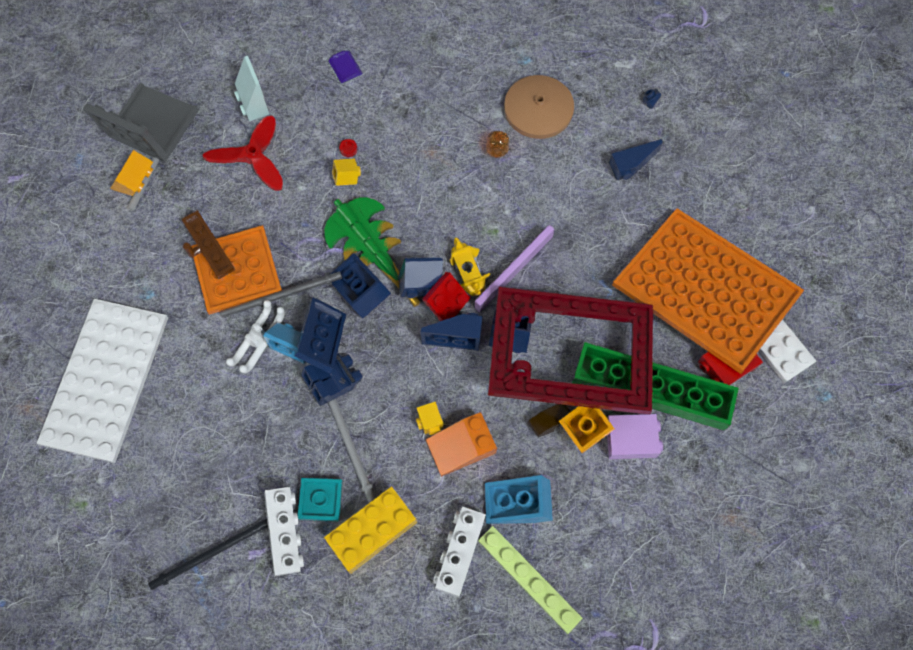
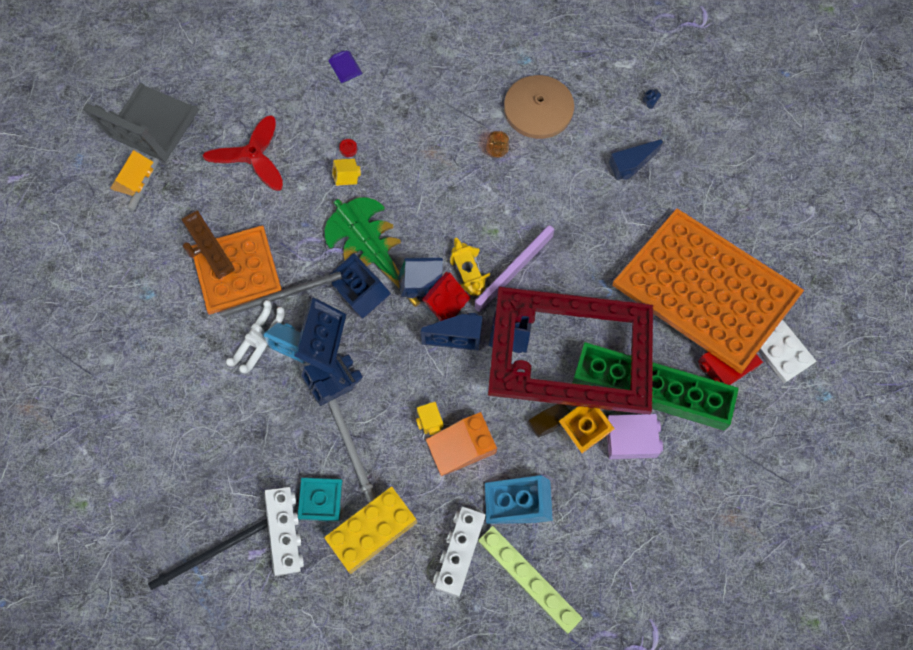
(103, 381): white plate -> none
(250, 92): light aqua slope -> none

